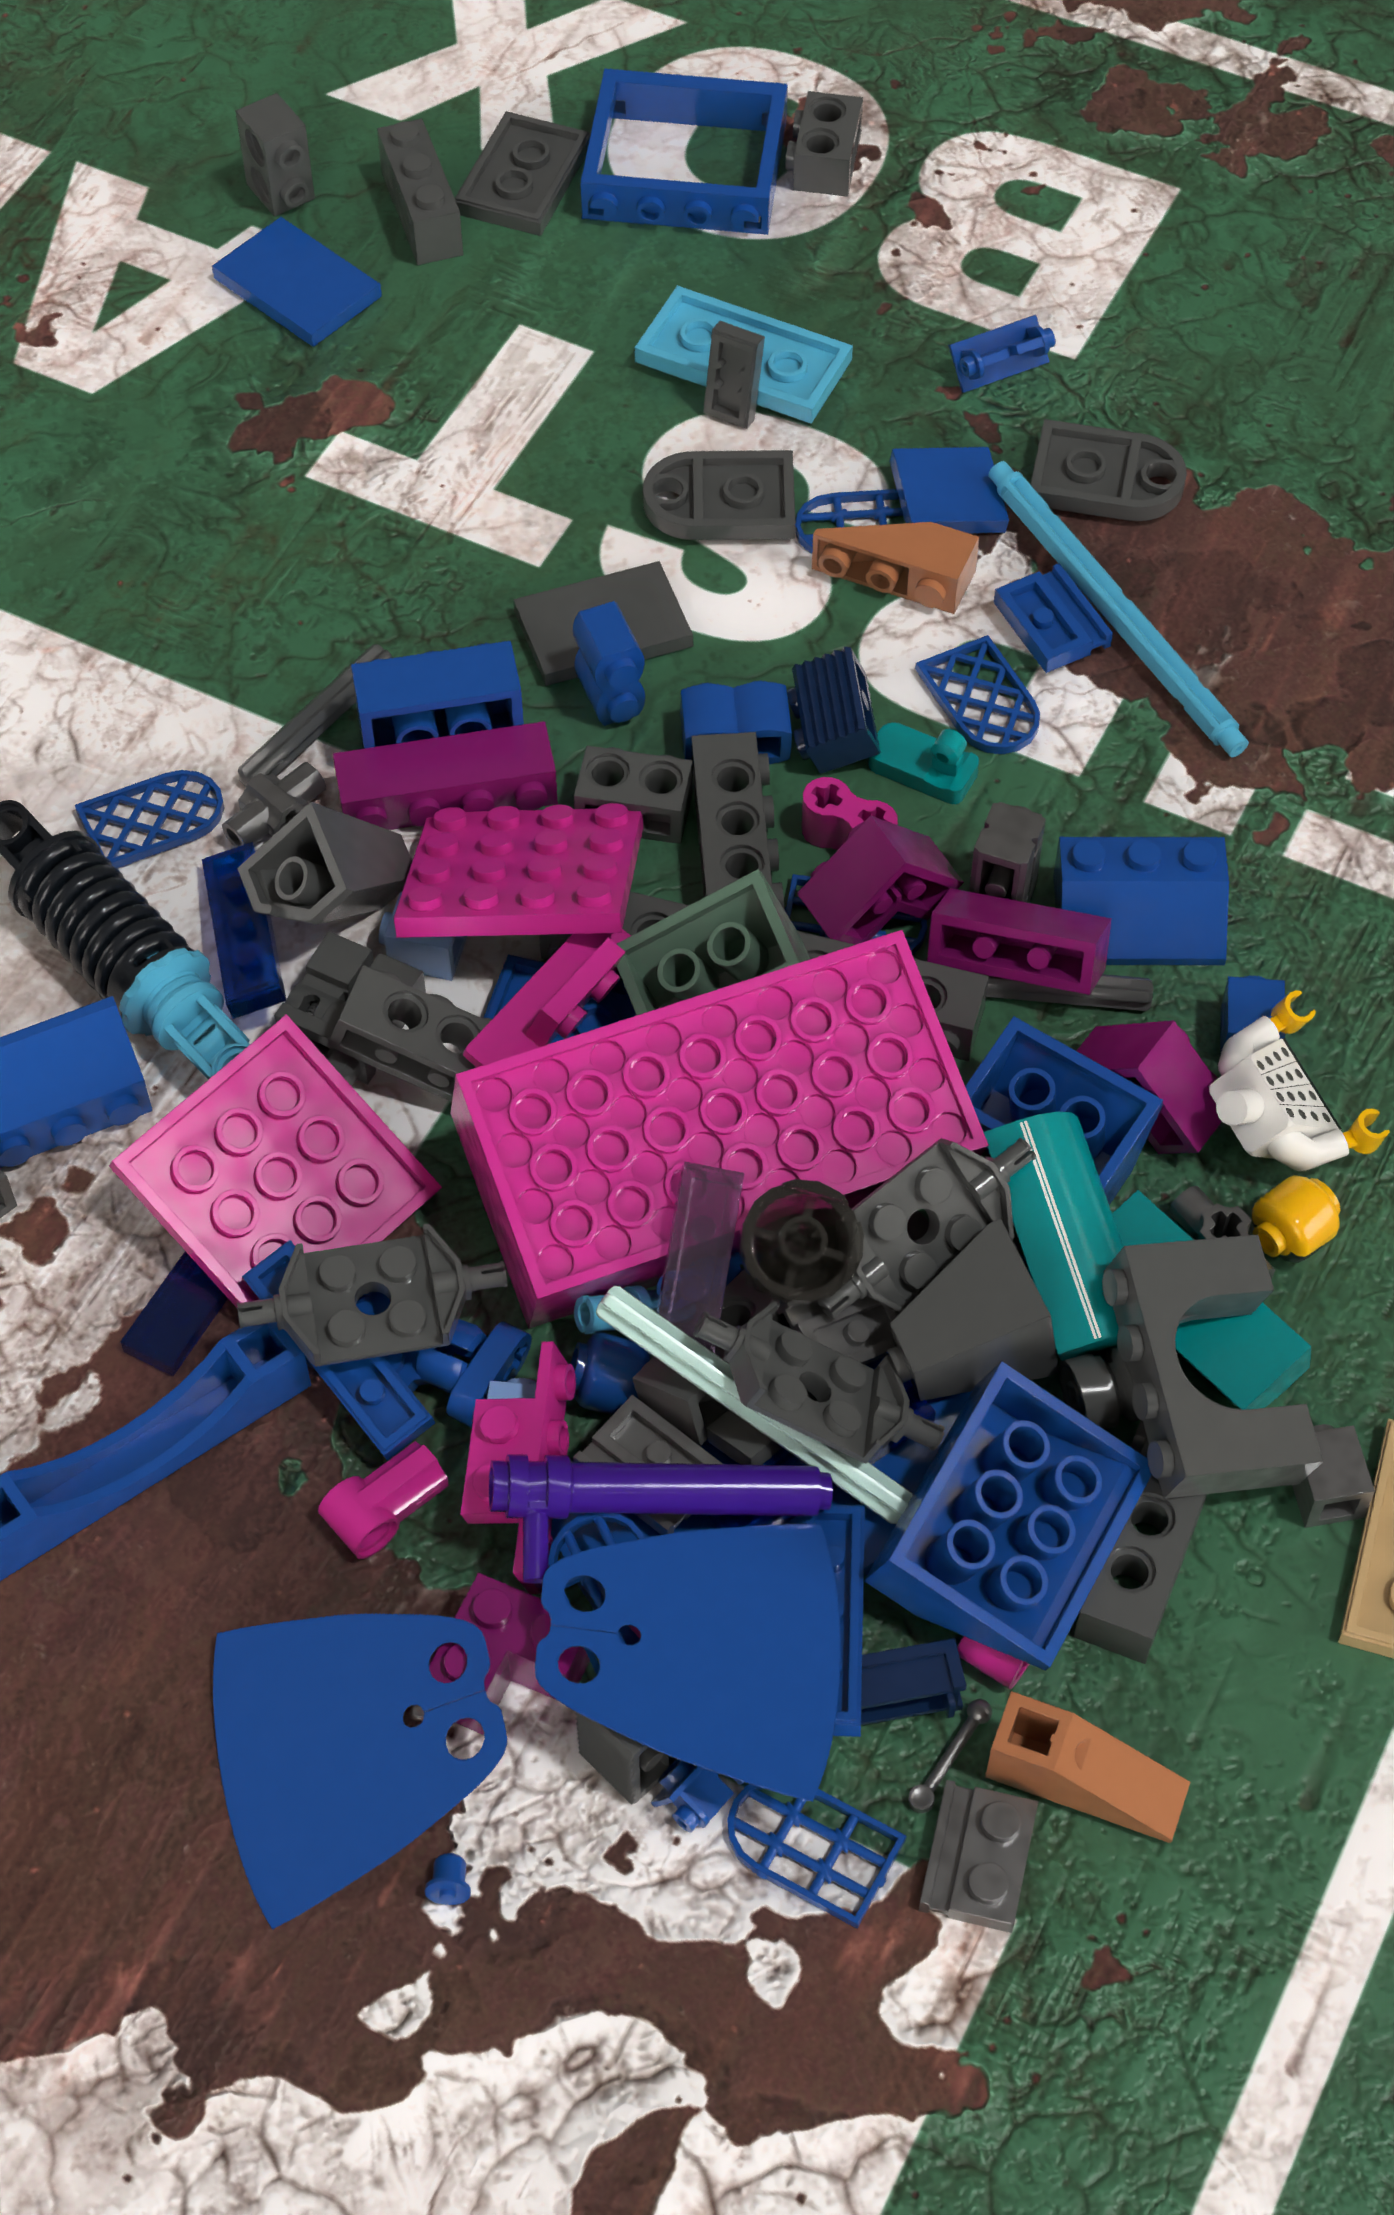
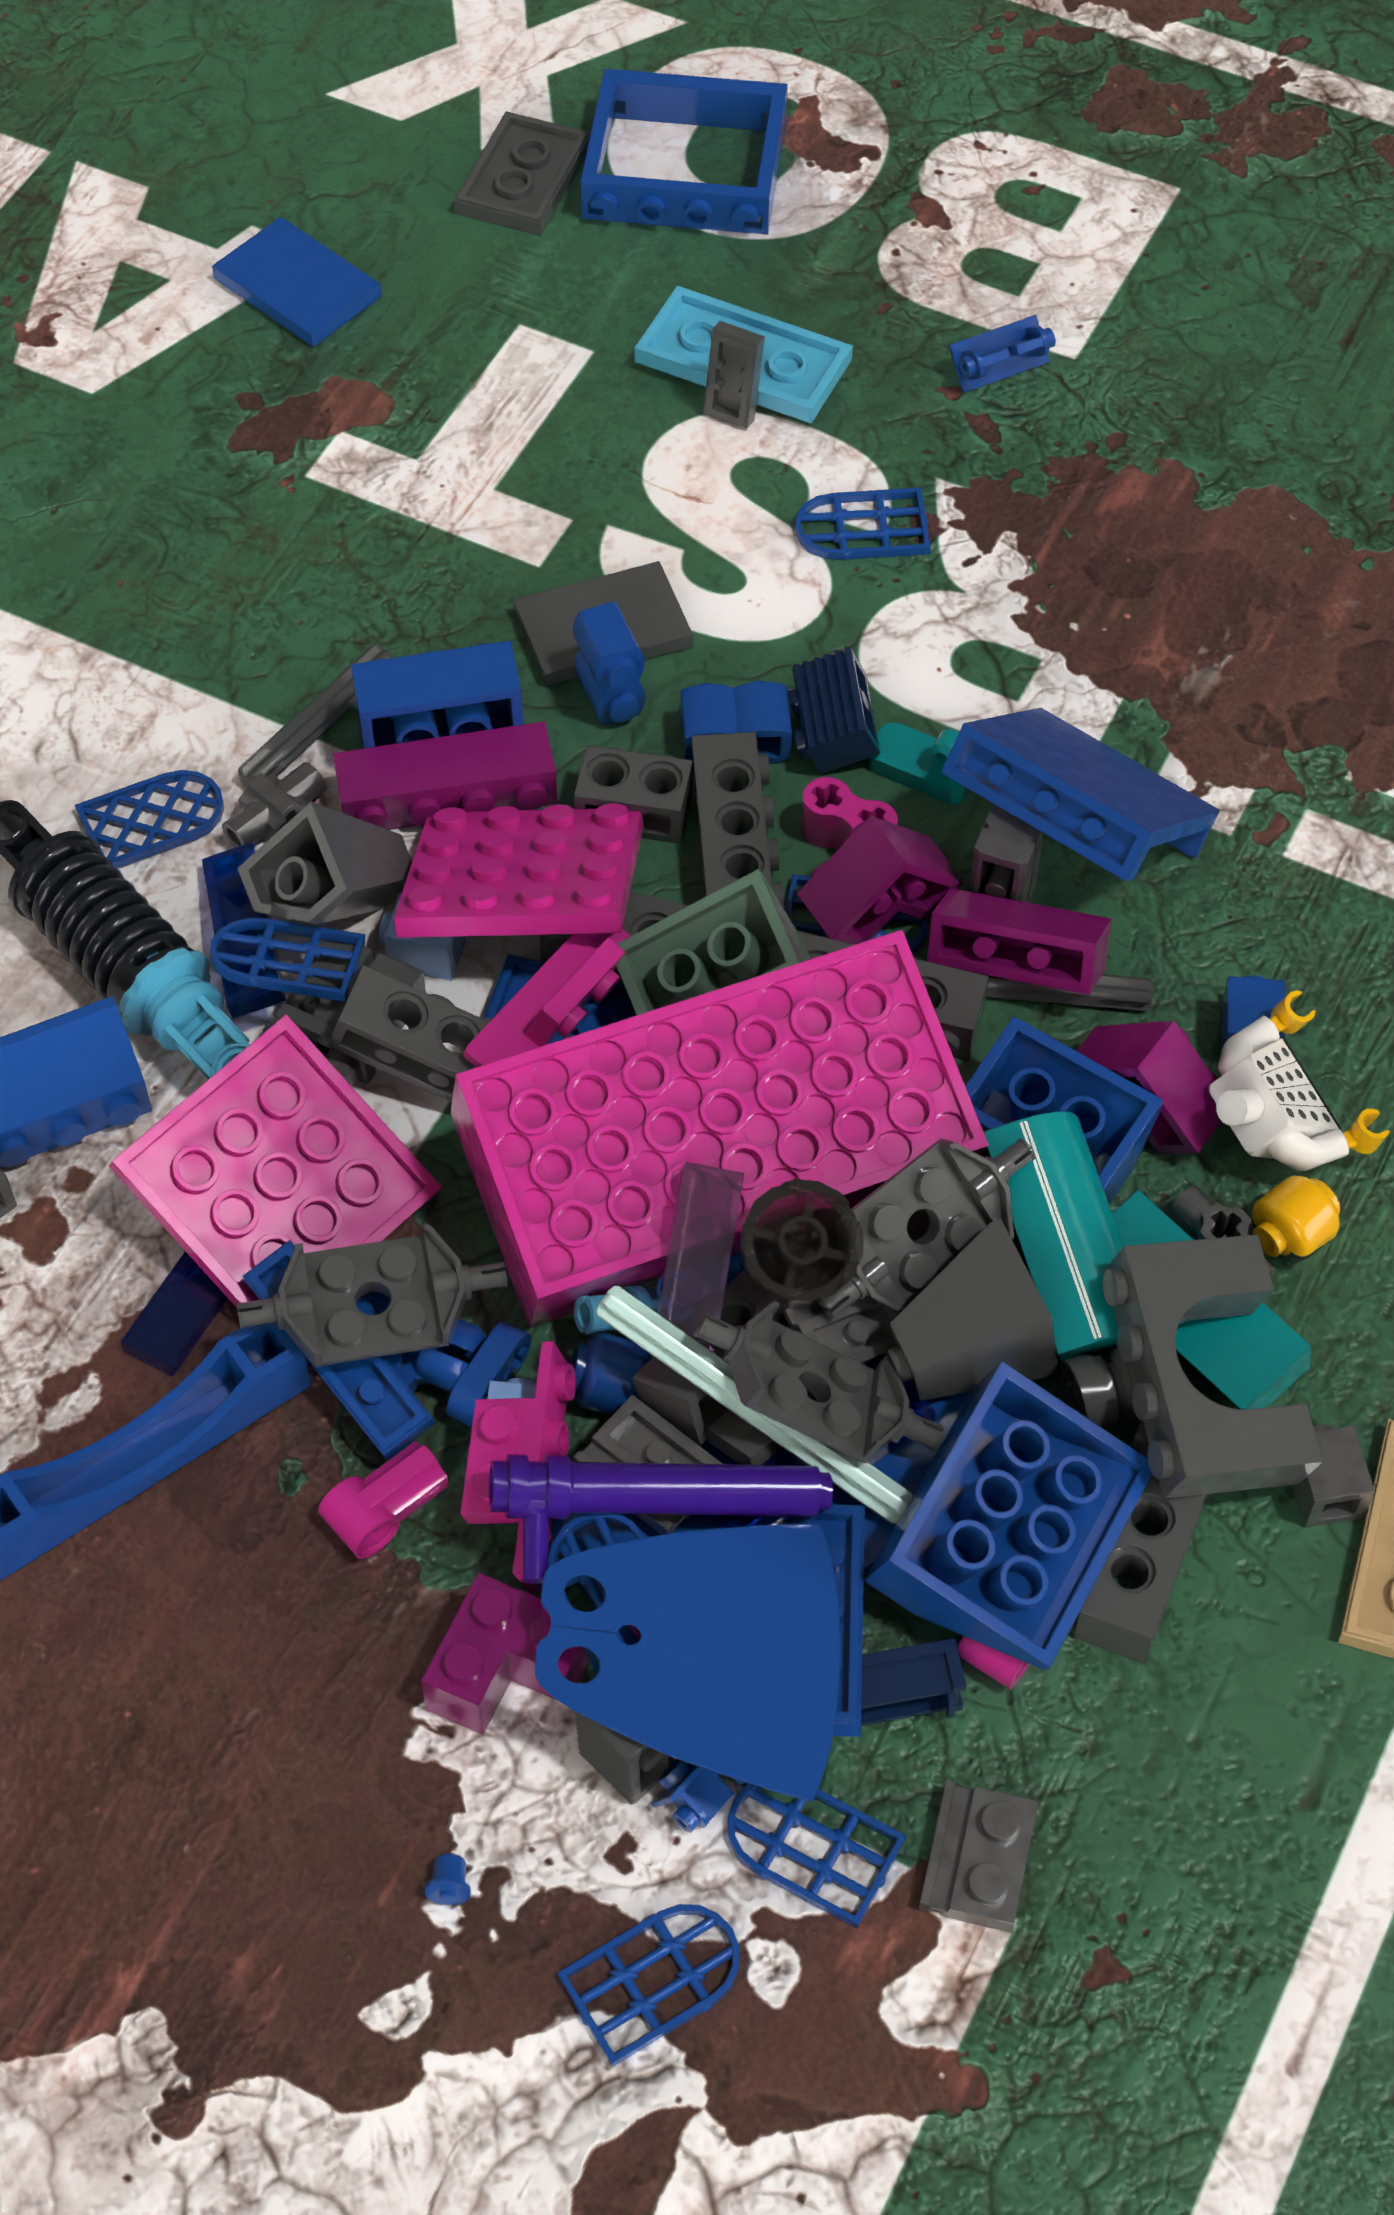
(275, 154): dark grey brick -> none
(303, 969): none -> blue window
(319, 1751): blue piece -> none
(420, 191): dark grey brick -> none
(626, 1975): none -> blue window
(723, 495): dark grey plate -> none
(826, 143): dark grey brick -> none
(905, 560): nougat slope -> none
(922, 1796): flat silver hinge -> none
(927, 667): blue window -> none
(949, 488): blue tile -> none
(1052, 618): blue plate -> none
(1077, 789): none -> blue panel
(1084, 1768): nougat slope -> none
(1106, 472): dark grey plate -> none
(1119, 610): medium azure piece -> none
(1159, 891): blue slope -> none

